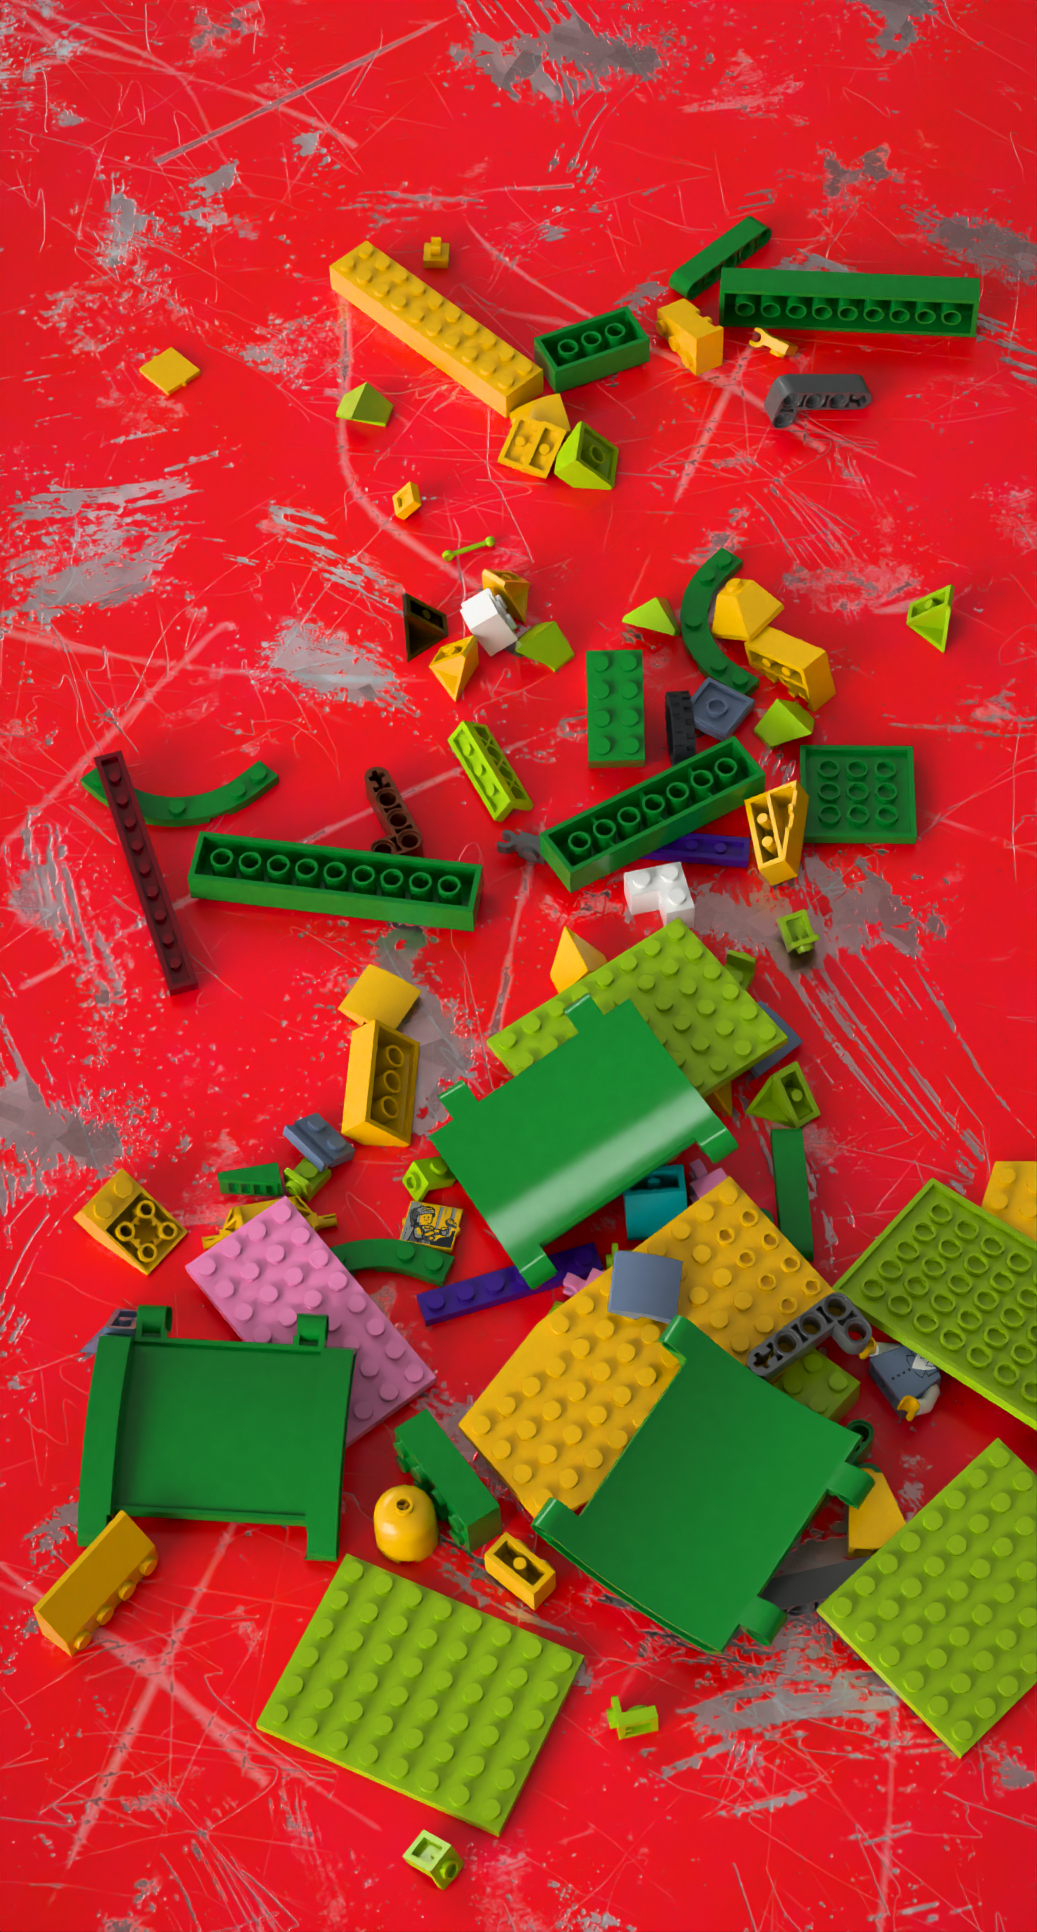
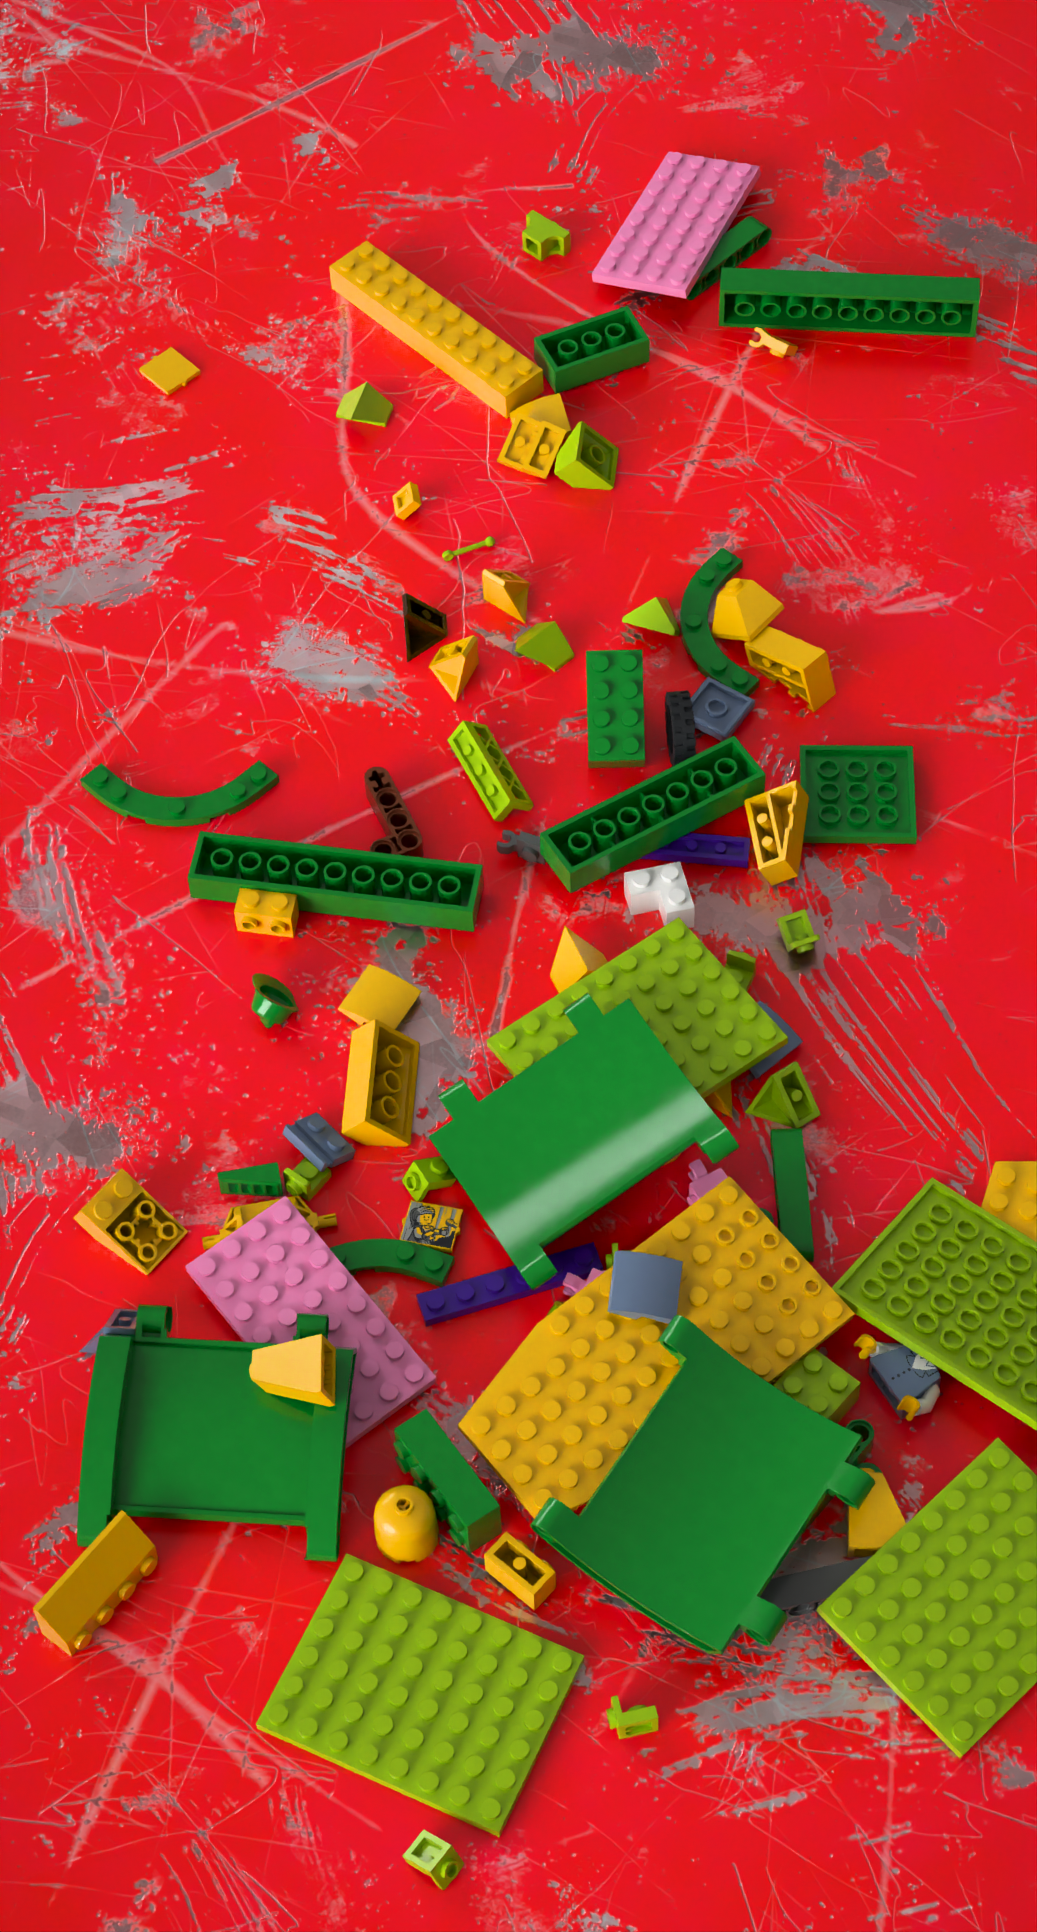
(146, 874): dark red plate -> none
(266, 912): none -> yellow brick
(272, 1000): none -> green piece
(297, 1370): none -> yellow slope
(436, 254): yellow tile -> none
(489, 621): white brick -> none
(544, 237): none -> lime brick
(654, 1201): teal slope -> none
(676, 224): none -> bright pink plate
(691, 336): yellow wedge -> none
(784, 723): lime slope -> none
(803, 1342): dark grey beam -> none
(814, 392): dark grey beam -> none
(932, 616): lime slope -> none

